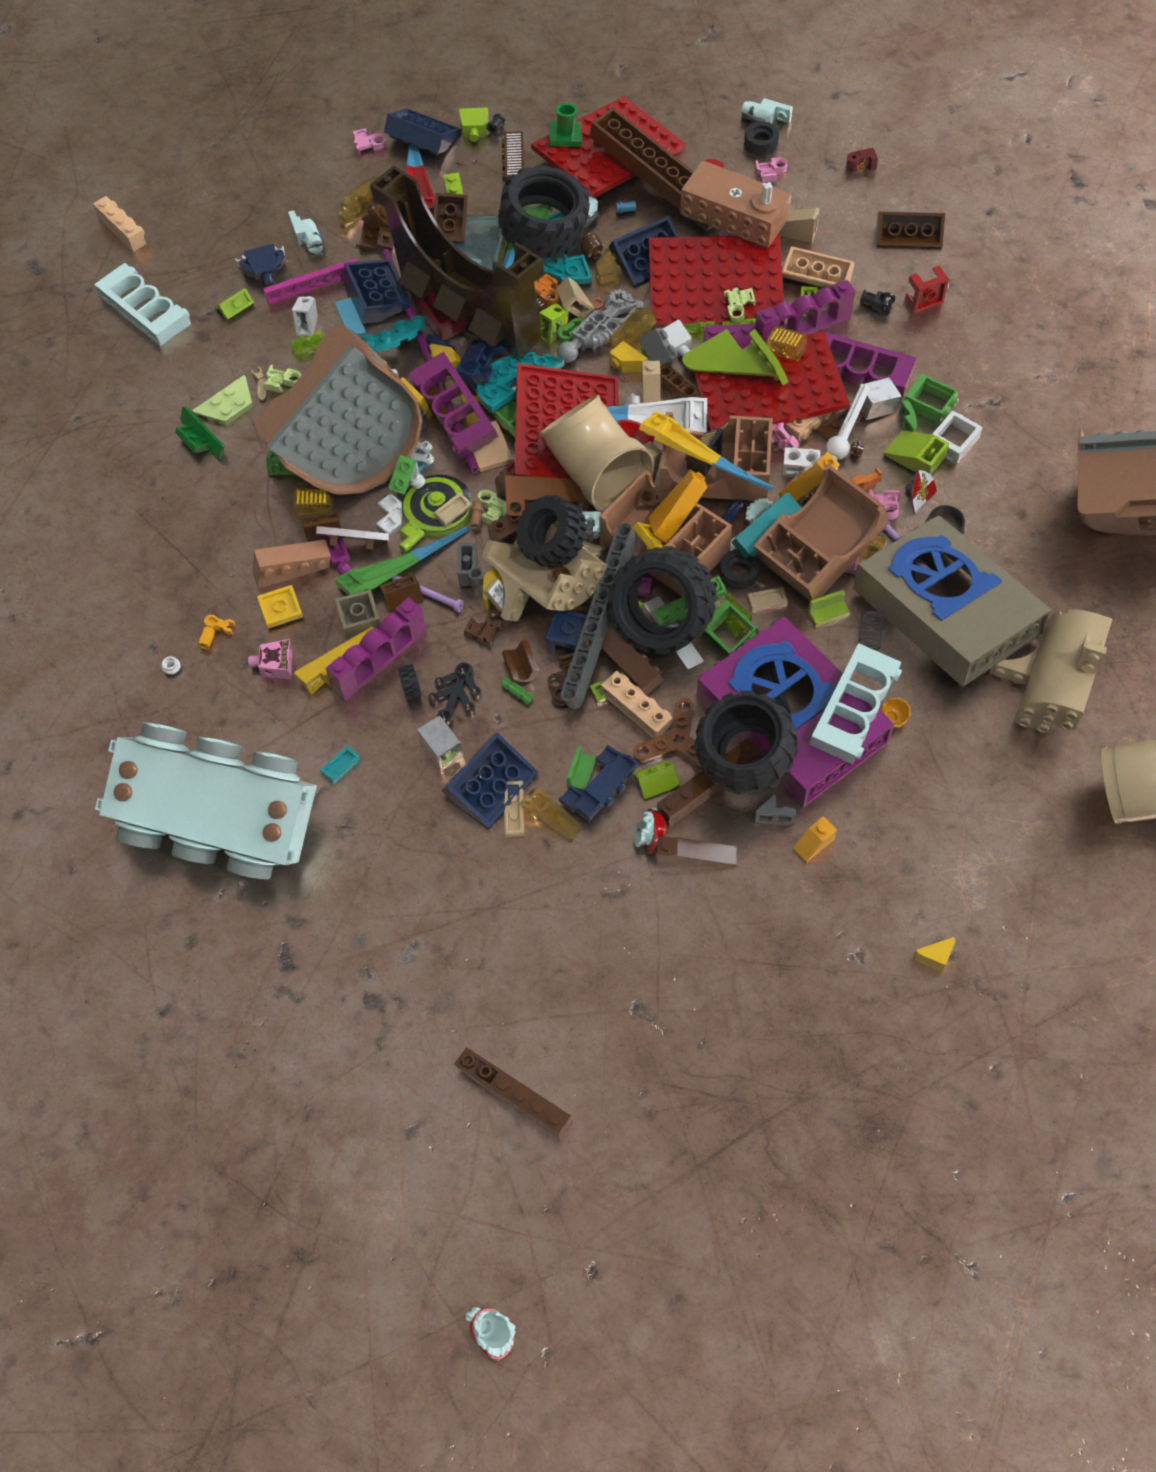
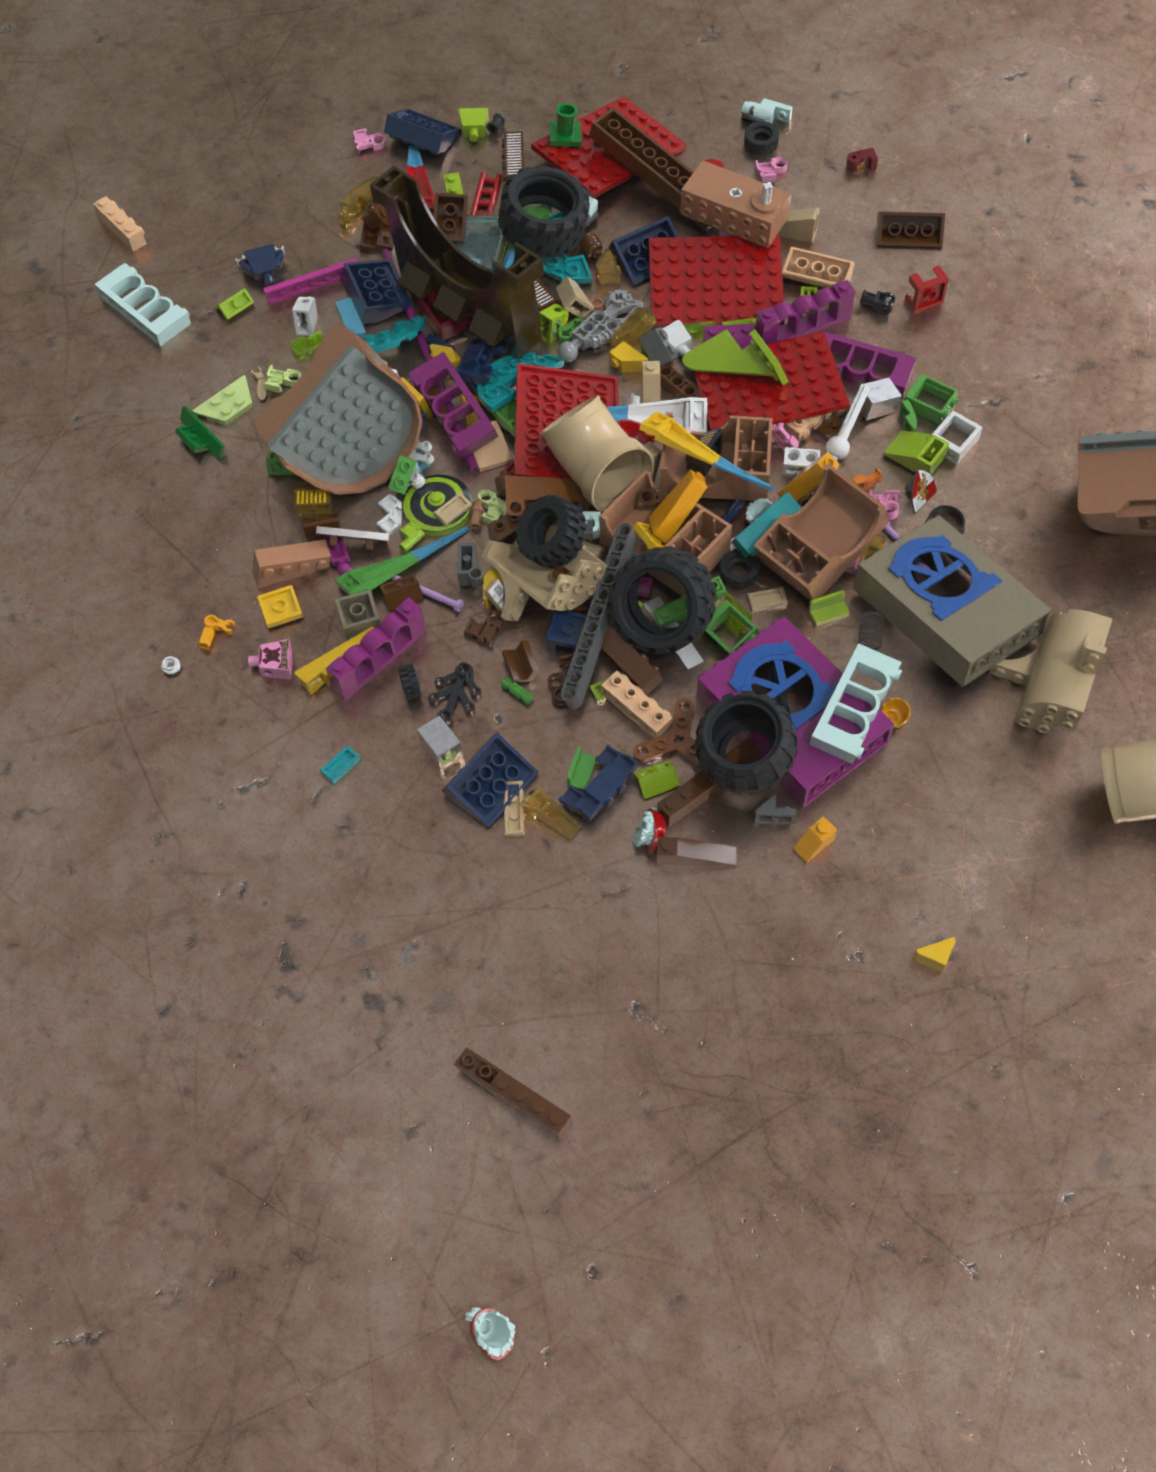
(207, 800): light aqua piece -> none
(307, 233): light aqua plate -> none
(482, 191): none -> red bar
(543, 289): orange piece -> none
(625, 207): dark azure pin -> none
(737, 300): yellowish green piece -> none
(787, 343): clear yellow brick -> none
(857, 448): reddish brown plate -> none

